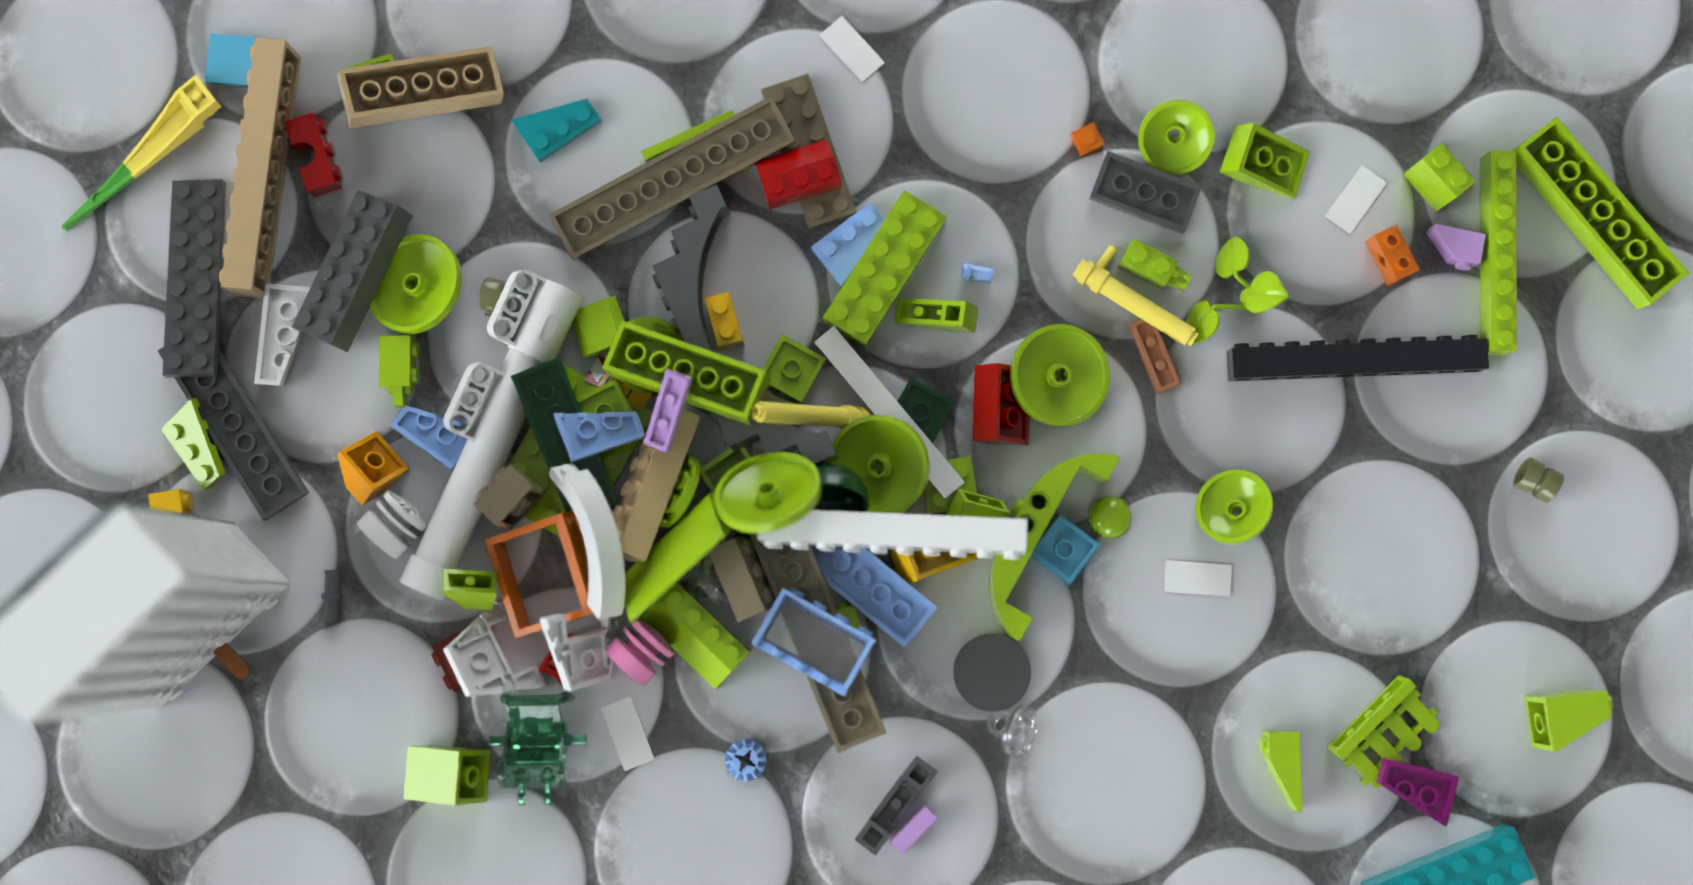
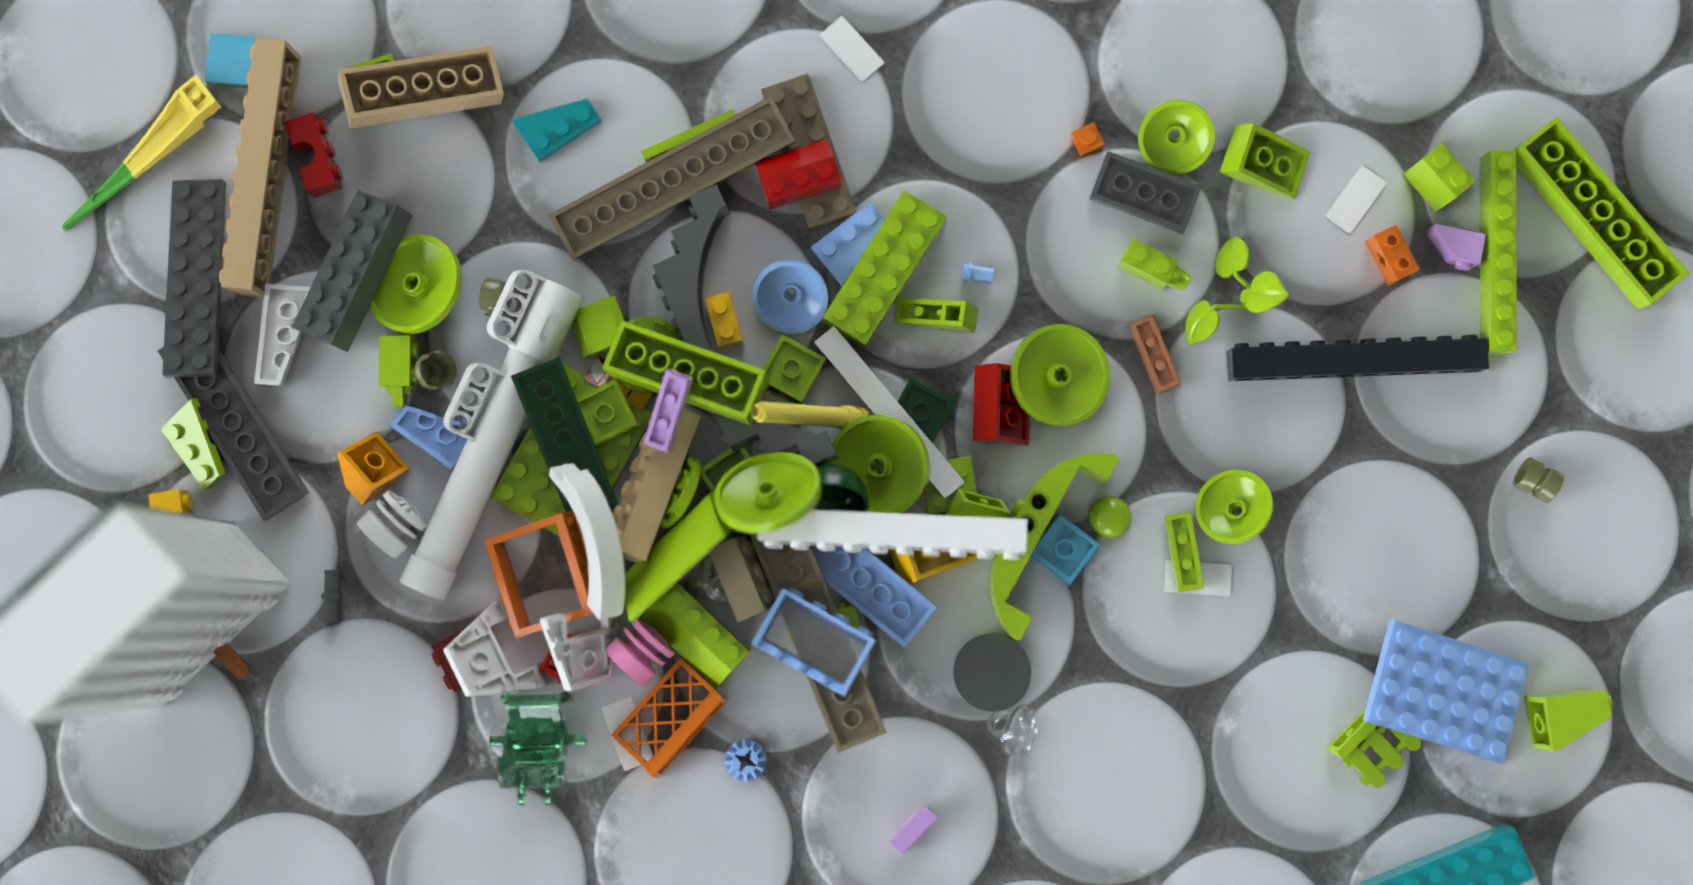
(435, 370): none -> olive hair
(447, 774): slope -> none
(470, 588): lime slope -> none
(509, 497): dark tan brick -> none
(597, 432): light blue wing -> none
(684, 734): none -> orange fence
(786, 311): none -> light blue dish
(895, 805): dark grey slope -> none
(1101, 282): light yellow cylinder -> none
(1184, 552): none -> lime plate
(1283, 758): lime slope -> none
(1421, 787): magenta wing -> none
(1446, 691): none -> light blue plate

